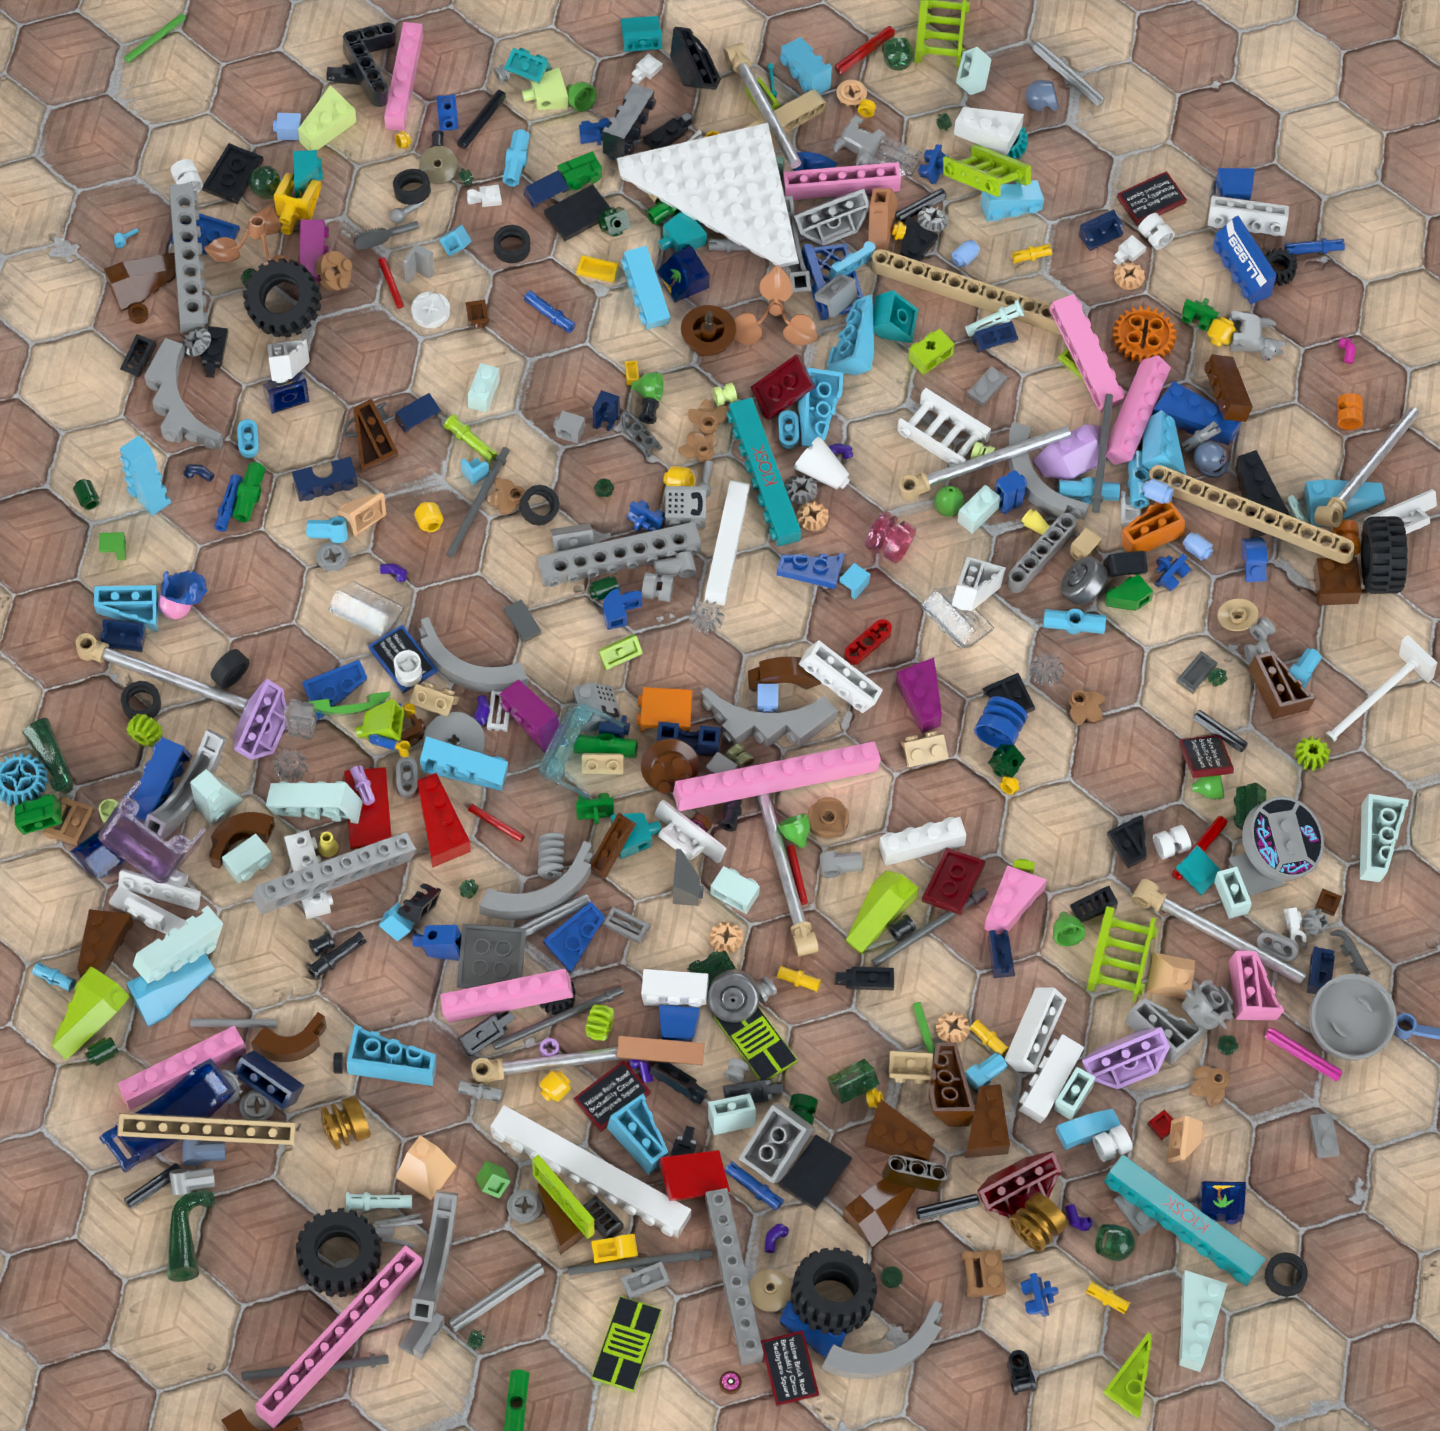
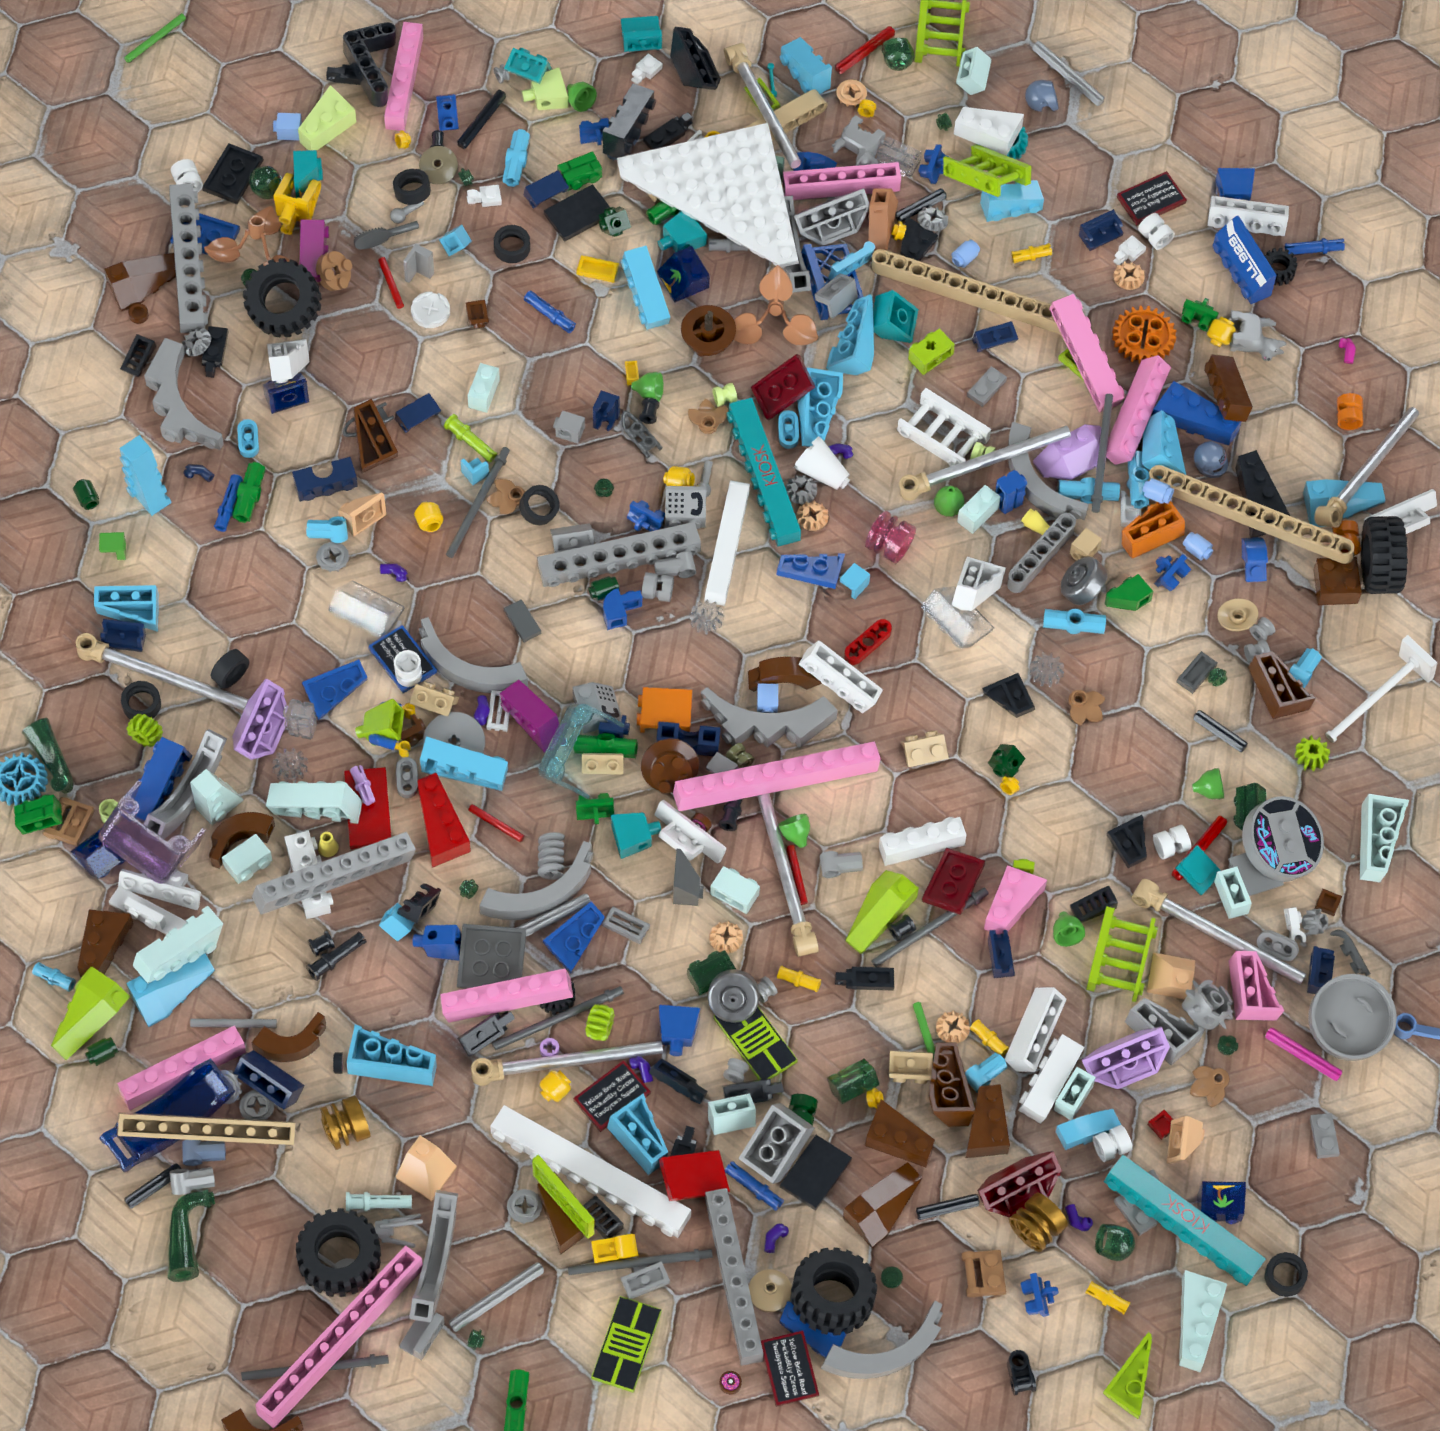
(120, 238): medium azure hand -> none
(180, 593): blue hair -> none
(373, 700): bright green slope -> none
(480, 1091): light grey pin -> none
(493, 1179): bright green panel -> none
(612, 845): reddish brown tile -> none
(620, 651): lime plate -> none
(660, 1050): nougat tile -> none
(674, 988): white wedge -> none
(699, 446): medium nougat plate -> none
(830, 829): medium nougat plate -> none
(915, 1173): dark brown beam -> none
(921, 693): magenta wedge -> none
(1000, 722): blue wheel -> none
(1003, 313): light aqua pin -> none
(1126, 564): black piece -> none
(1200, 437): light grey pin -> none
(1206, 756): tile -> none
(1296, 510): light aqua dish -> none

